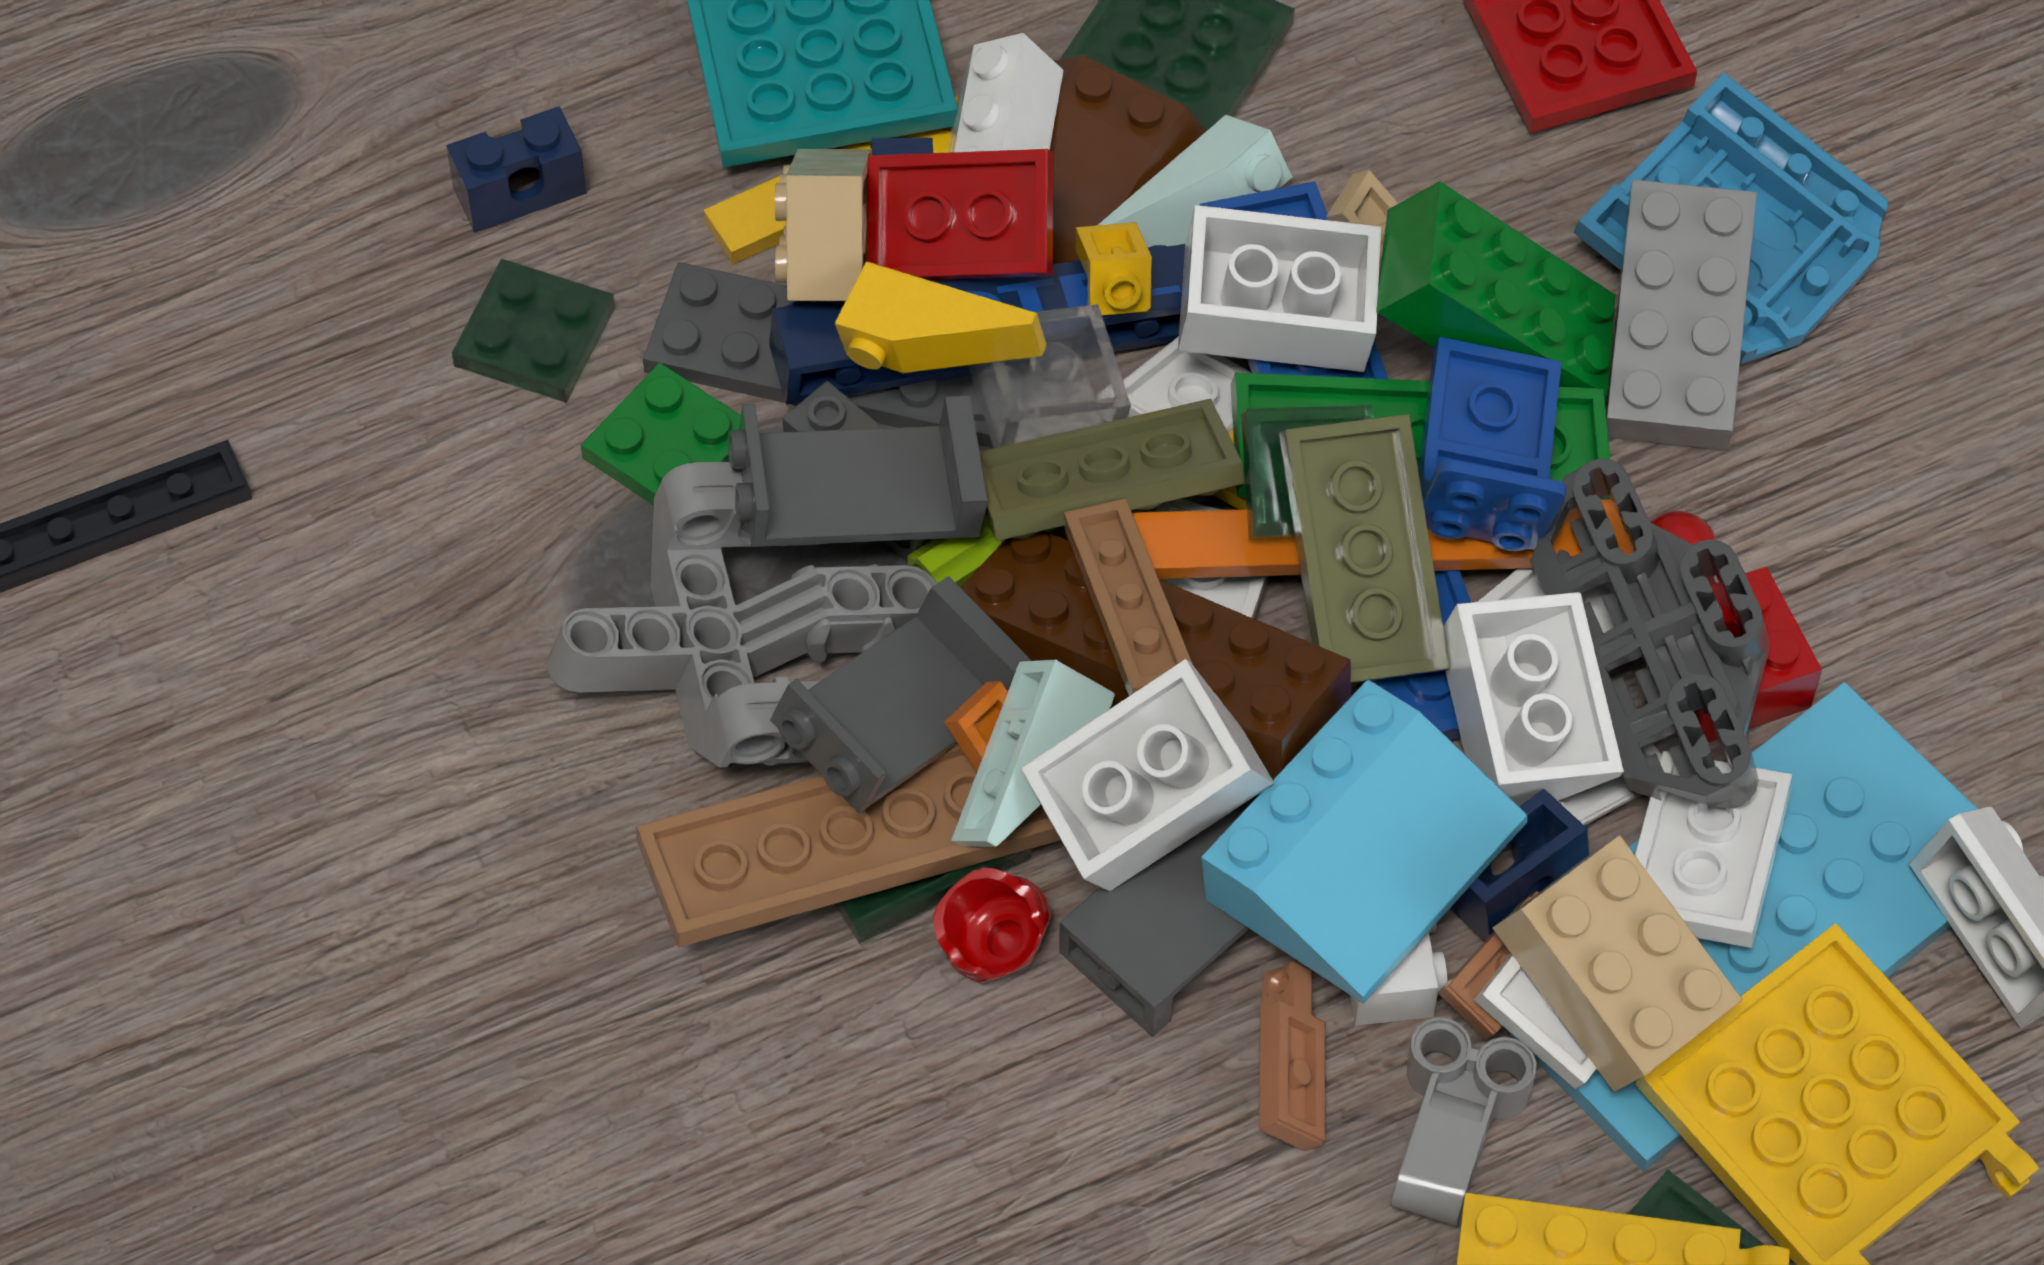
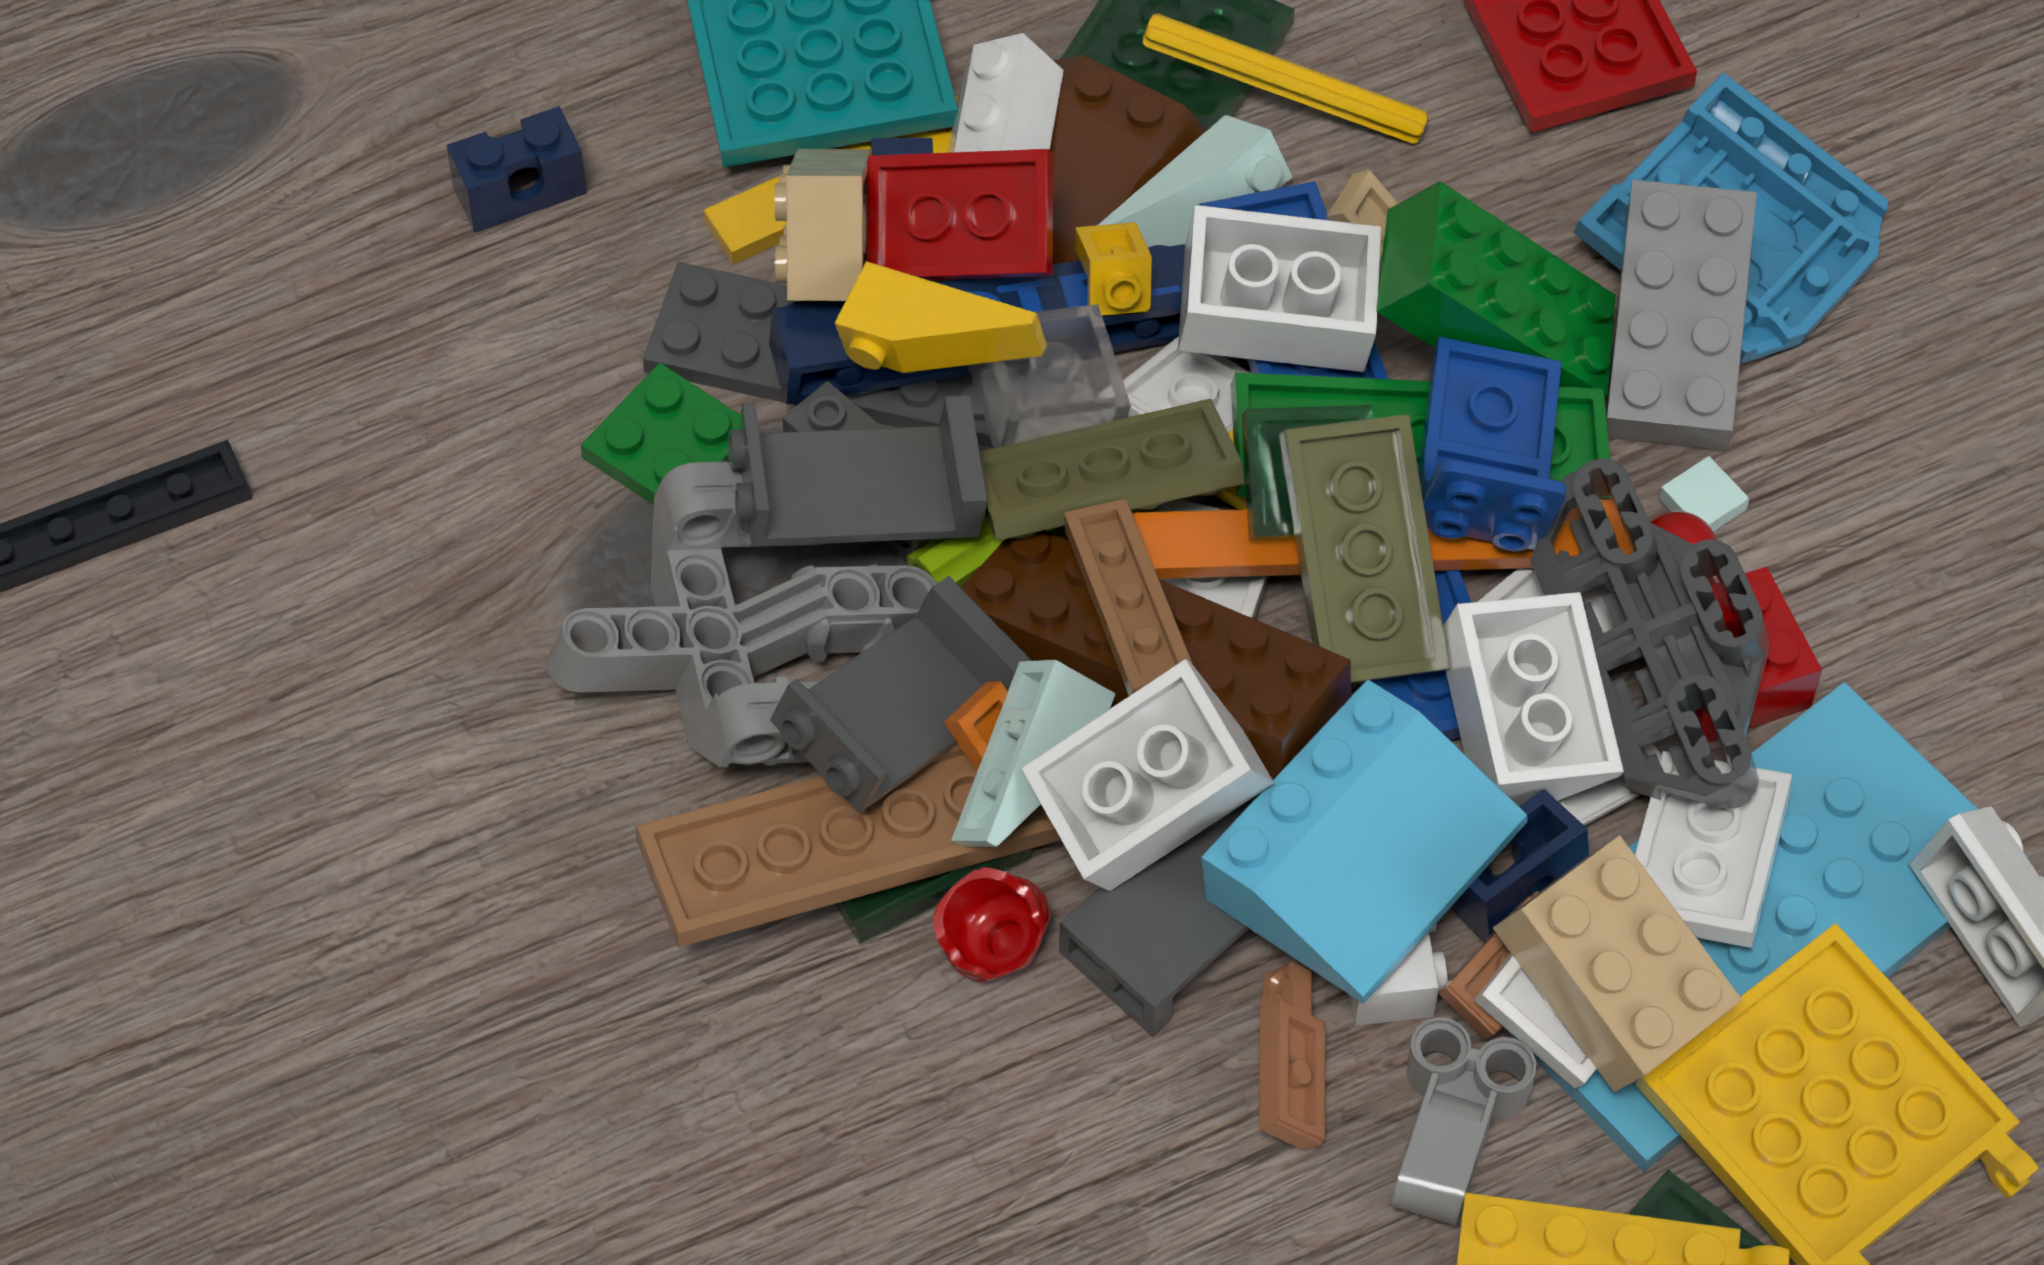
(533, 330): clear green plate -> none
(1285, 78): none -> yellow axle
(1706, 493): none -> light aqua tile

